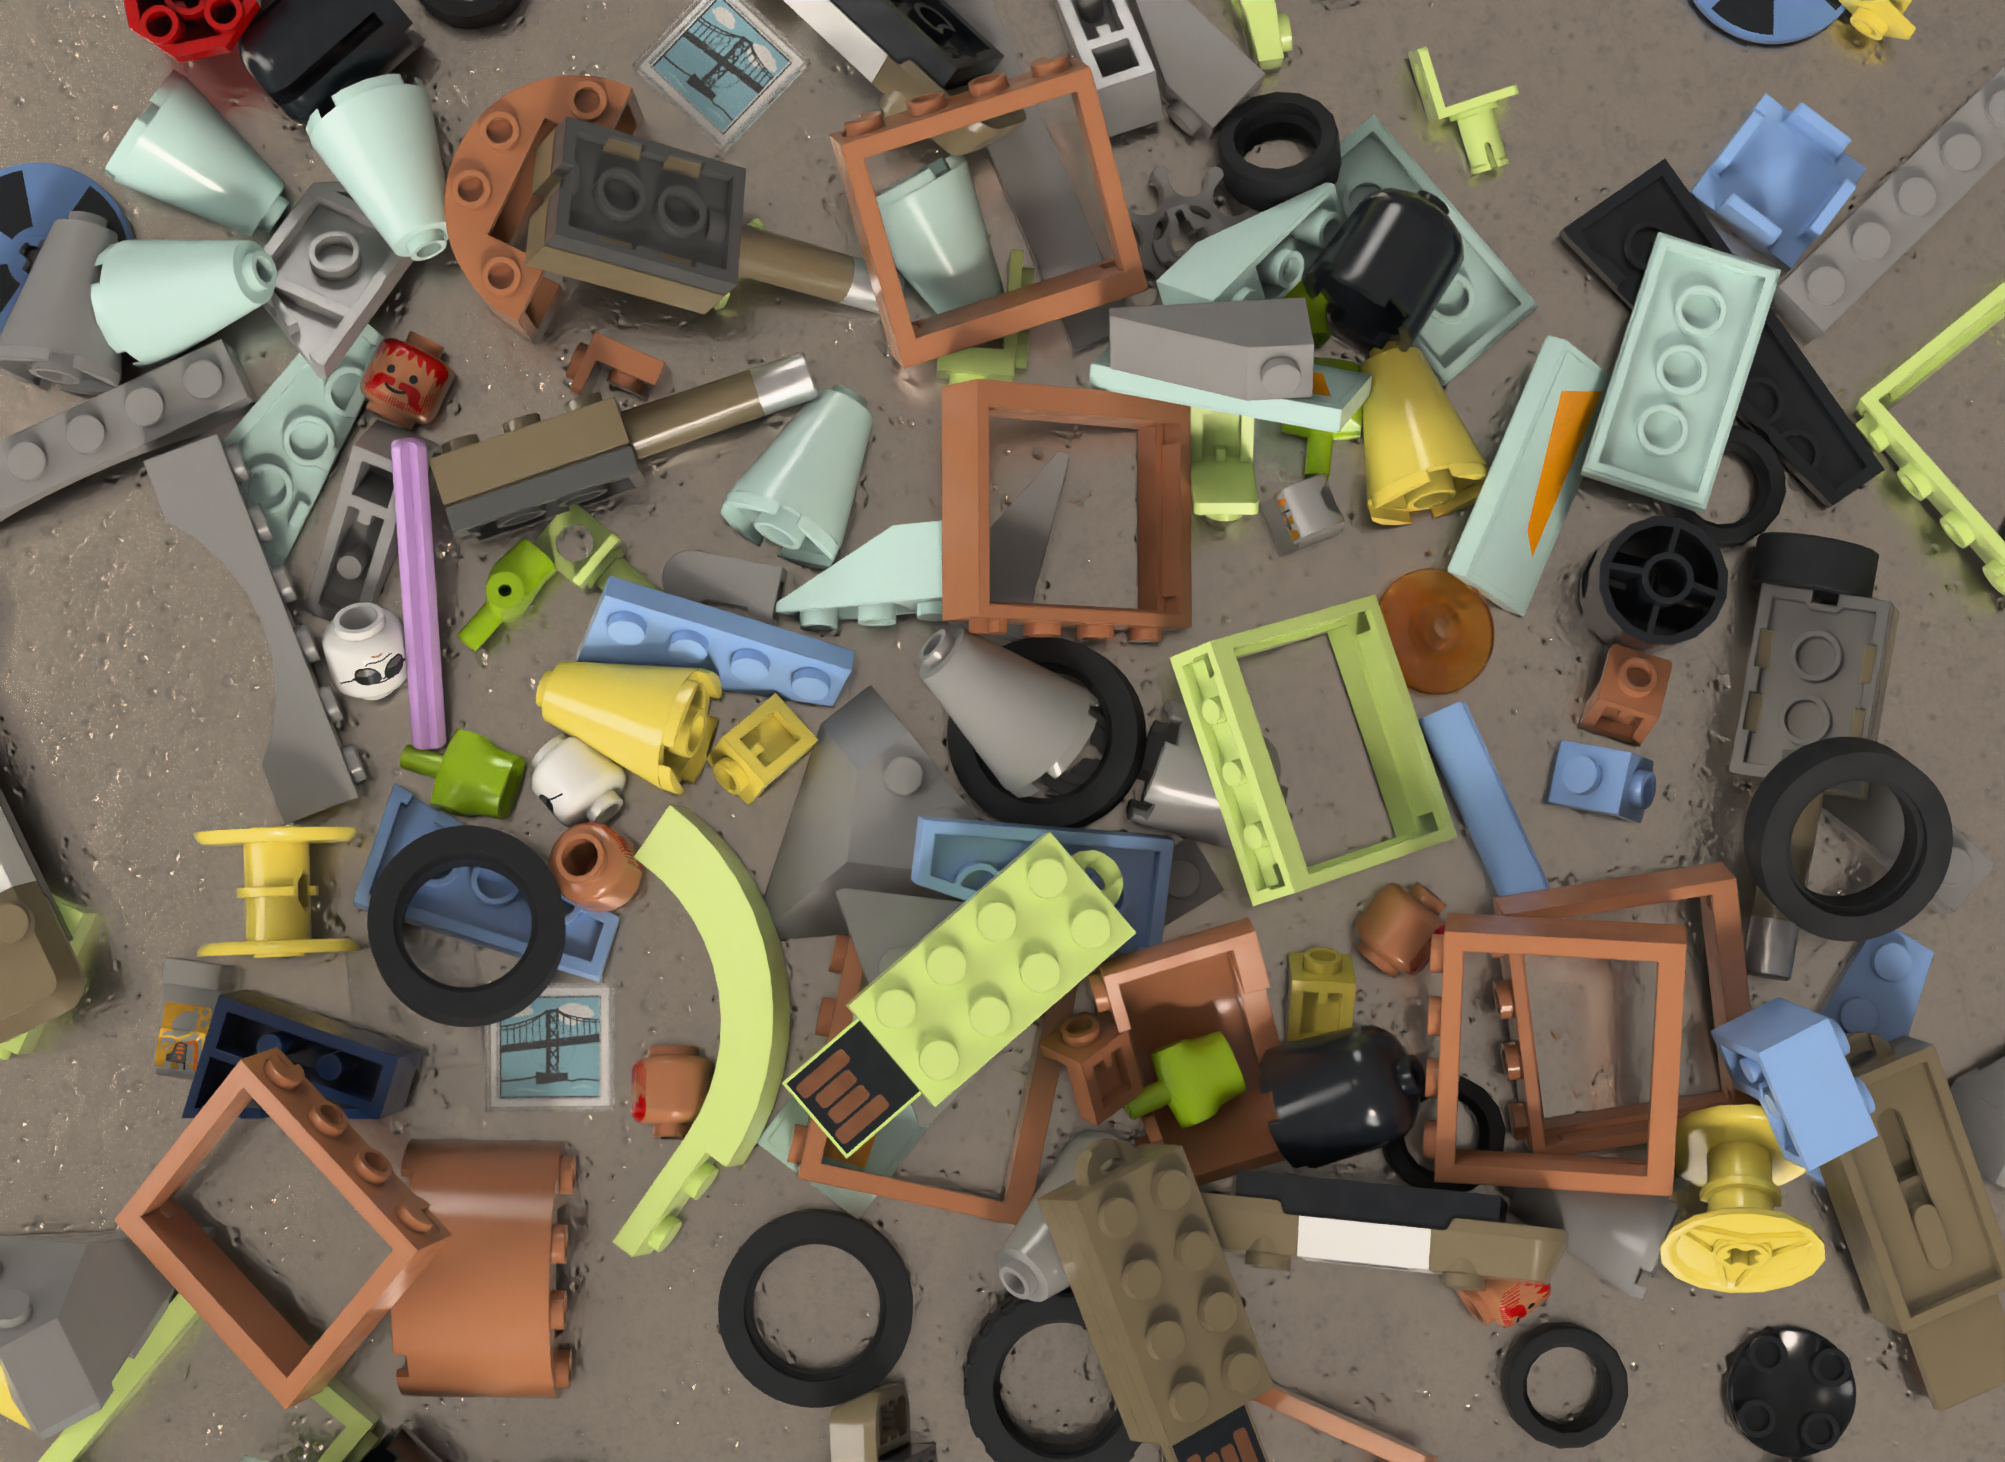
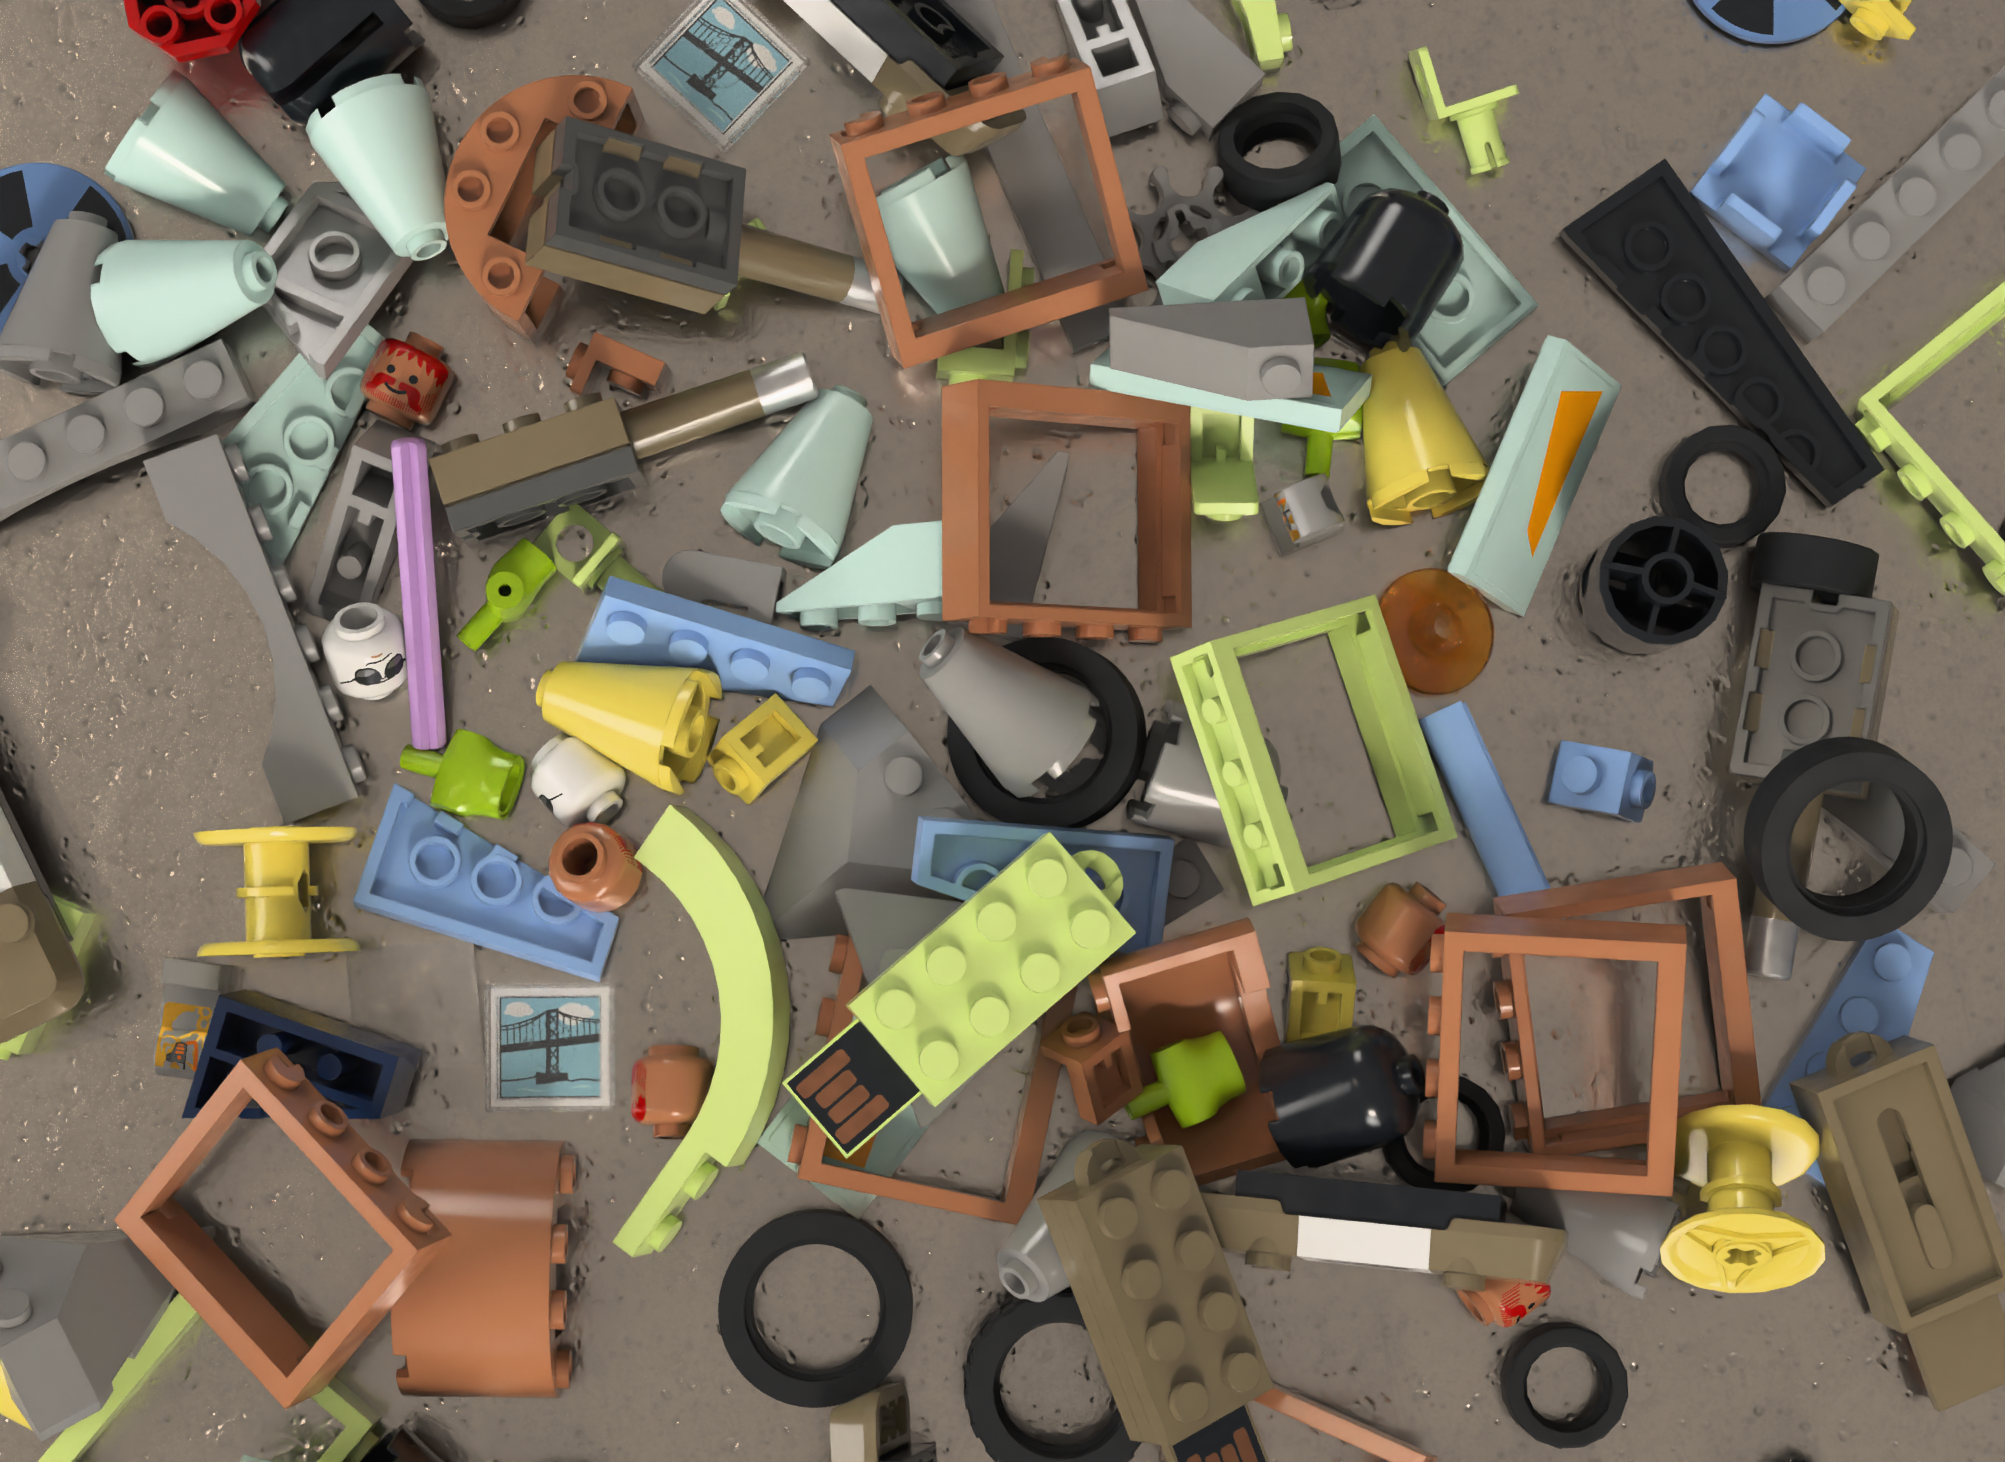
(466, 848): black tyre -> none
(1627, 696): nougat bracket -> none
(1680, 372): light aqua tile -> none
(1791, 1392): black dish -> none
(1801, 1078): light blue brick -> none

